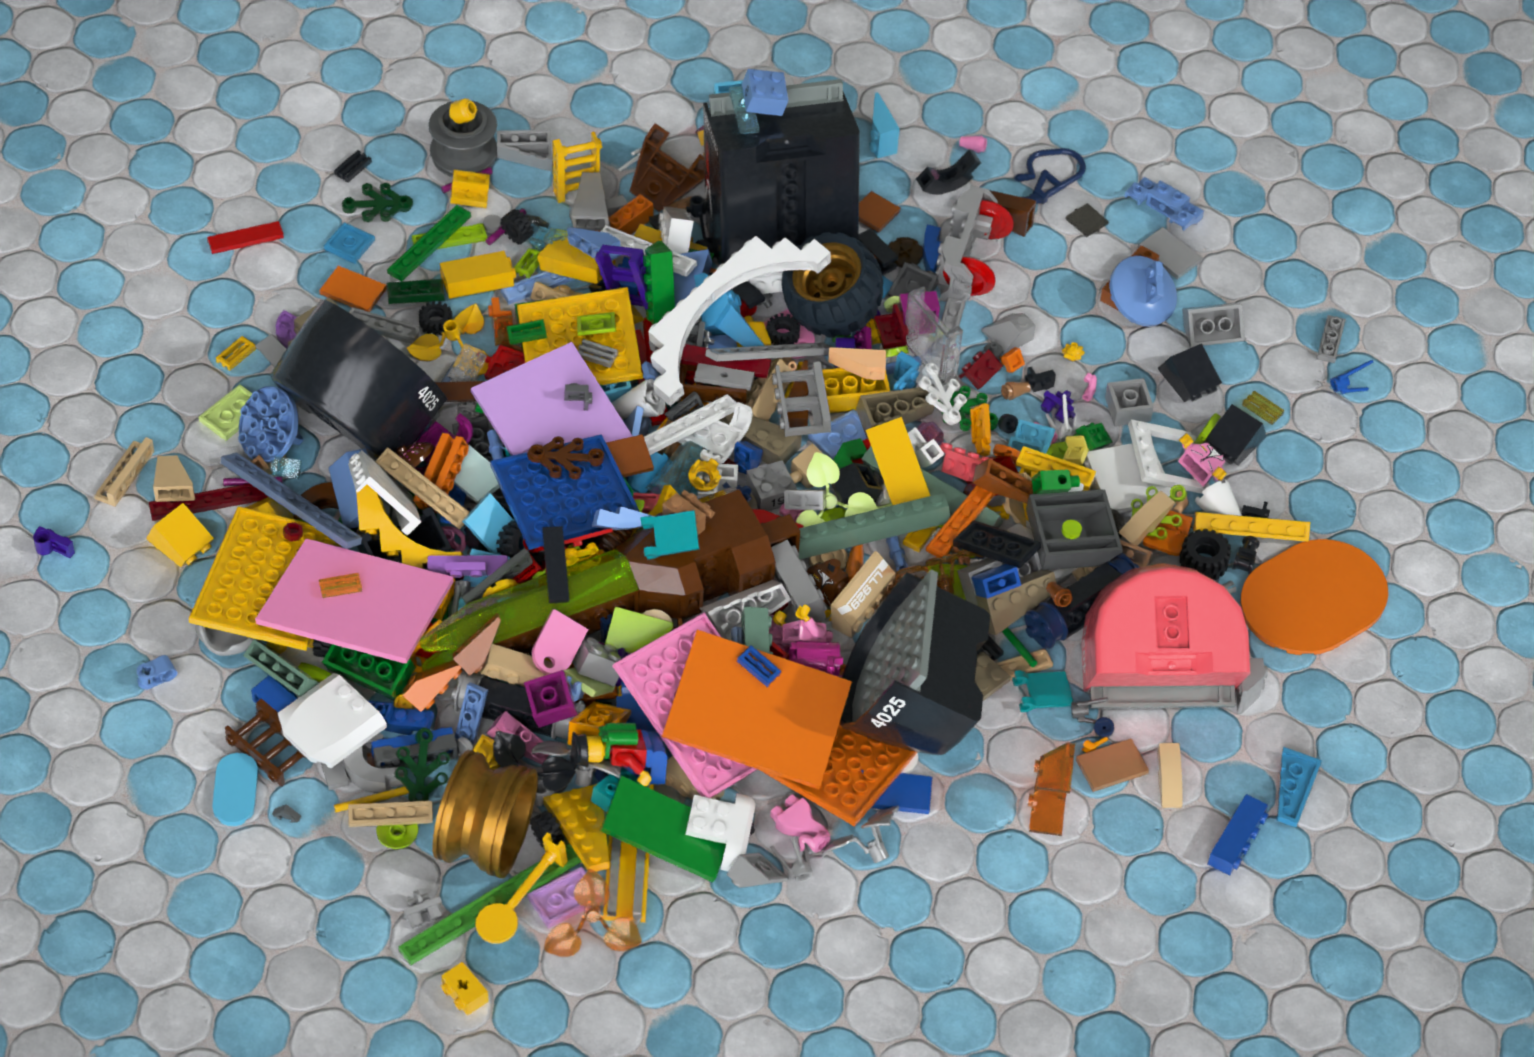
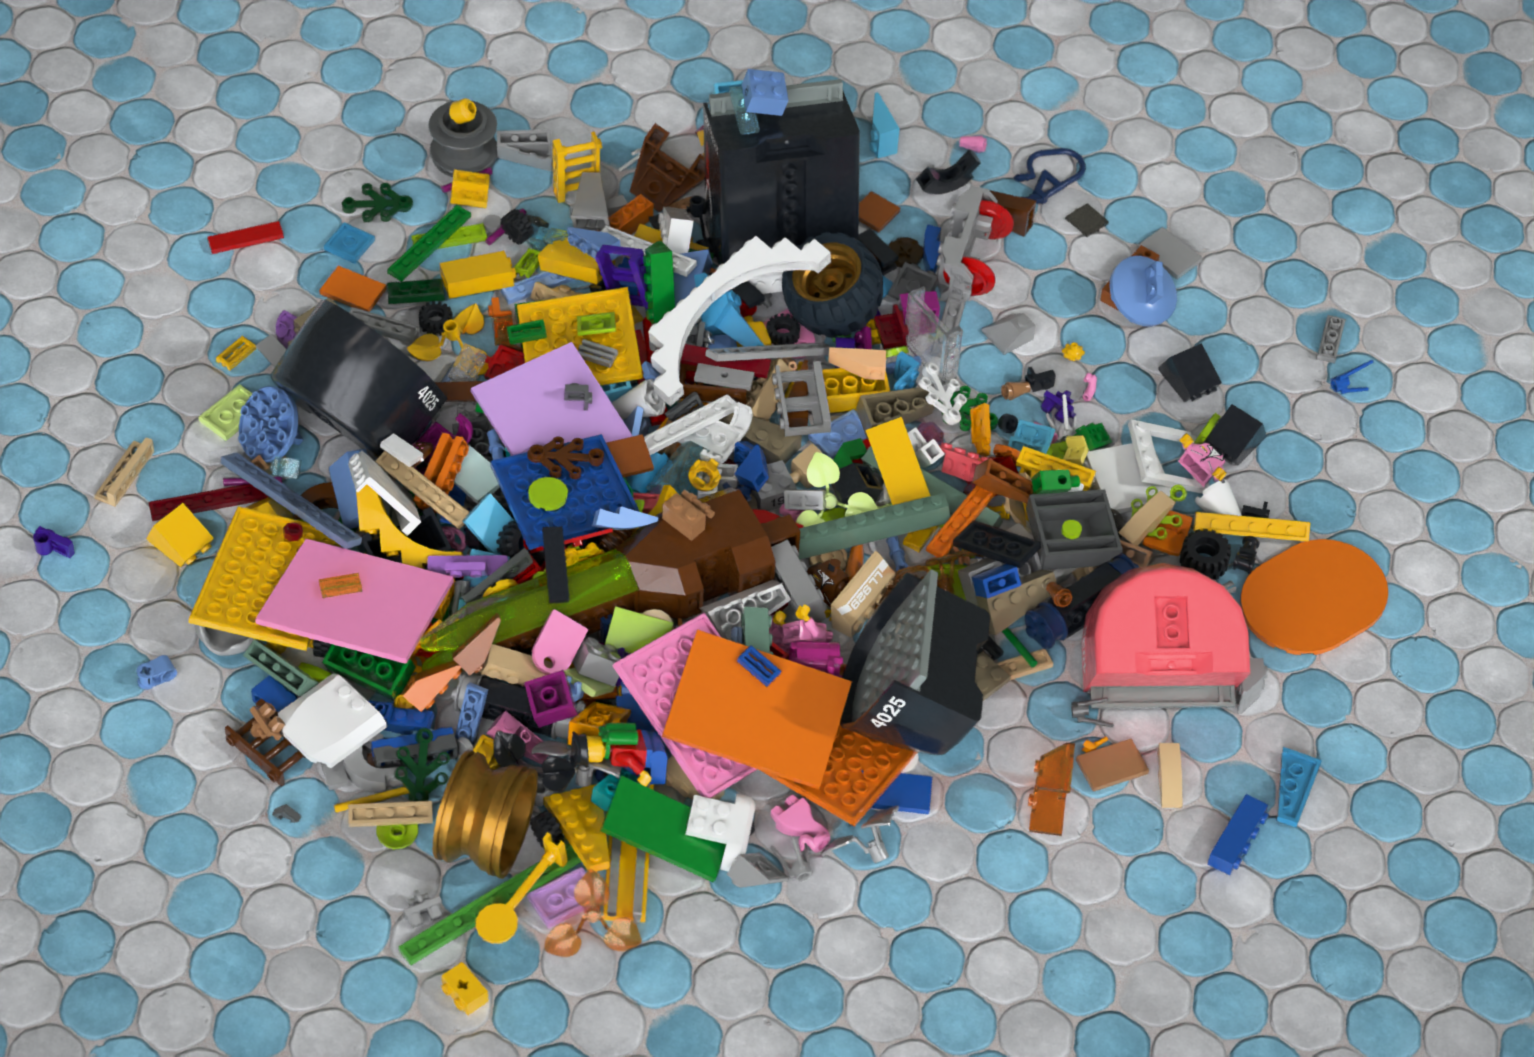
(172, 480): tan slope -> none
(235, 789): medium azure tile -> none
(263, 725): none -> medium nougat hips
(350, 165): black tile -> none
(401, 450): none -> white tile
(548, 493): none -> lime tile
(672, 533): teal flag -> none
(753, 470): none -> blue slope
(888, 304): yellowish green tile -> none
(981, 369): dark red bracket -> none
(995, 348): dark grey tile -> none
(1012, 360): orange tile -> none
(1044, 689): teal flag -> none
(1104, 727): dark blue tile -> none
(1129, 401): light grey brick -> none
(1166, 201): medium blue bracket -> none
(1180, 506): light nougat arm -> none
(1214, 324): light grey slope -> none
(1265, 406): clear yellow tile -> none

